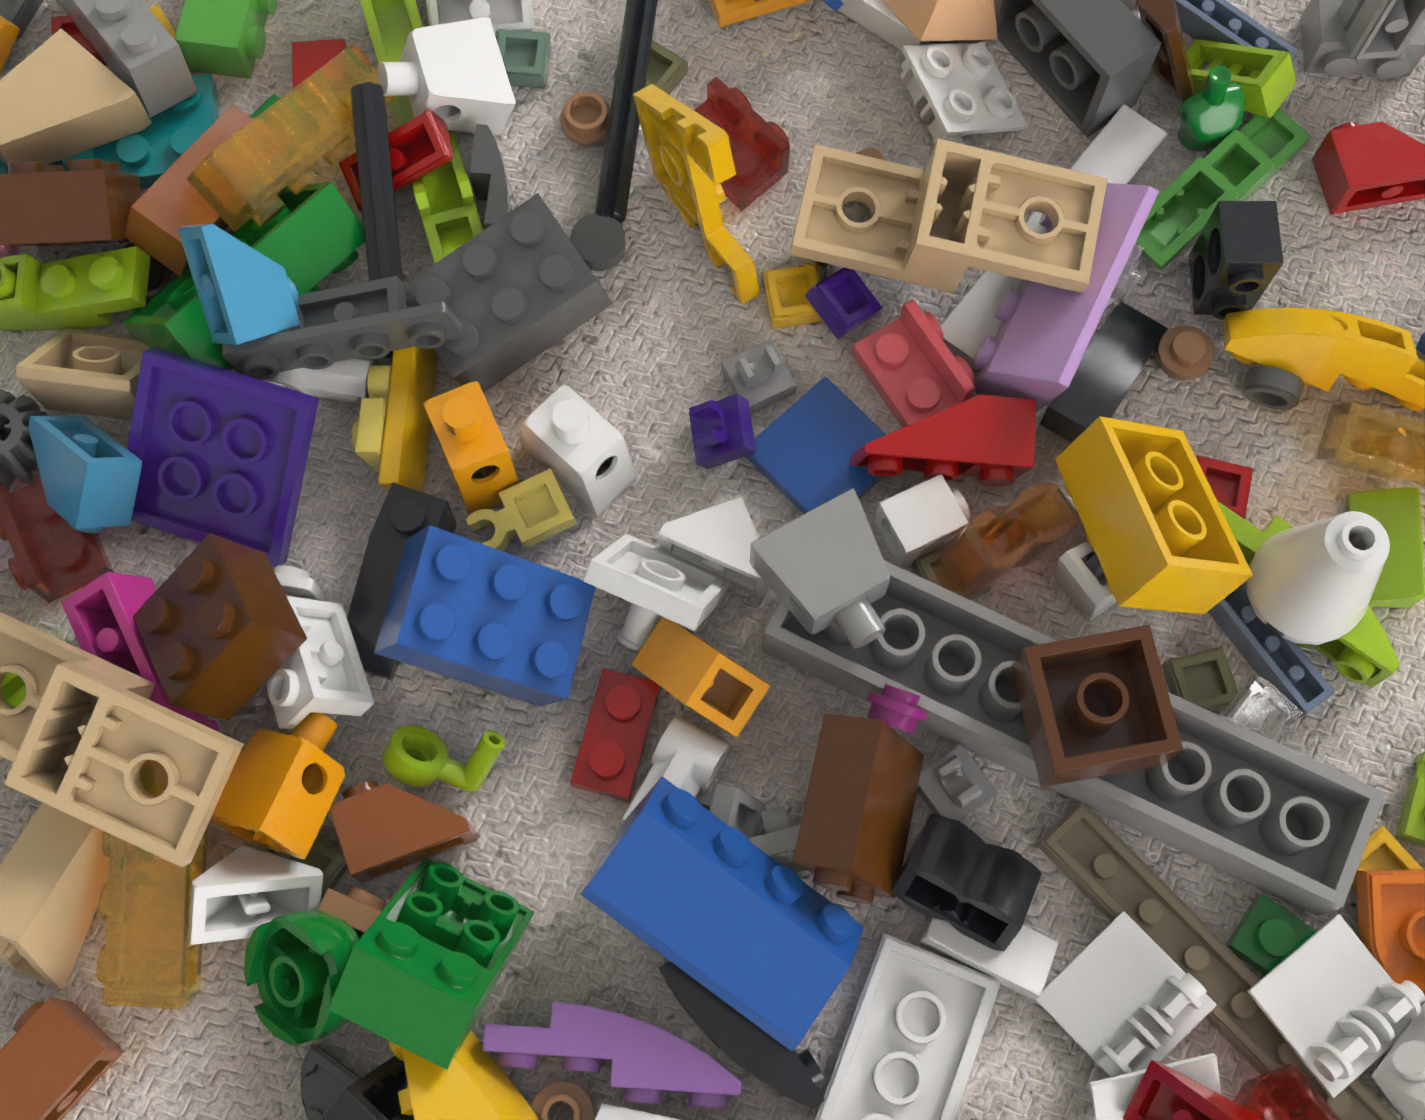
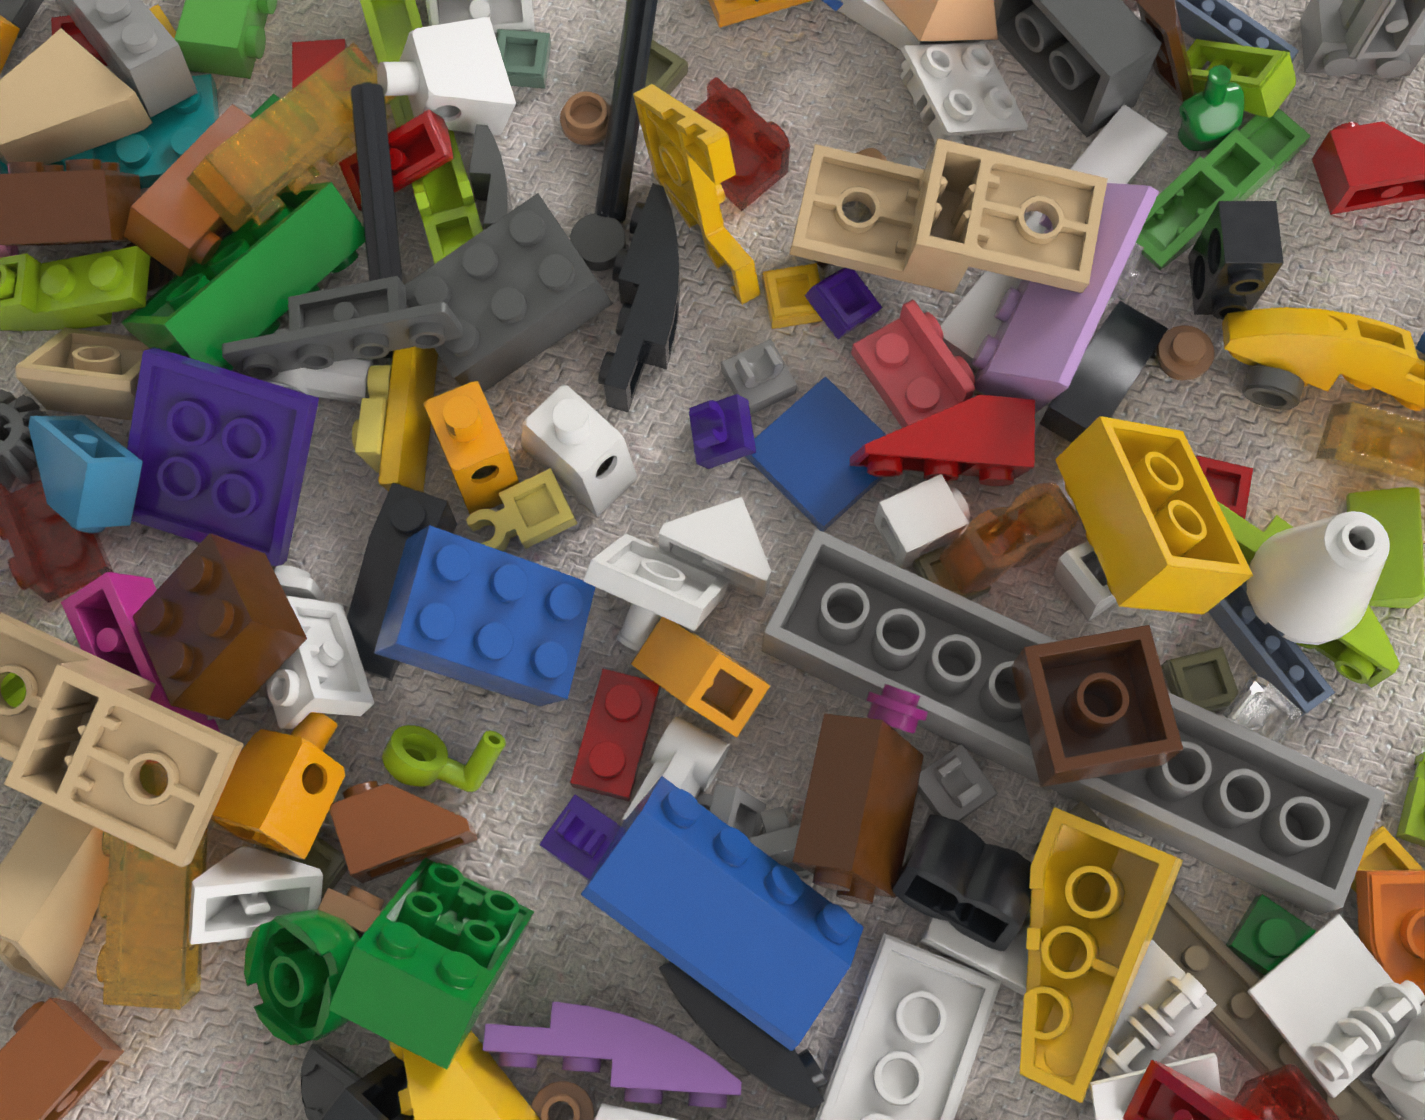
(237, 286): dark azure slope -> none
(580, 837): none -> dark purple tile
(650, 299): none -> black slope
(827, 569): light grey torso -> none
(1087, 935): none -> yellow wedge

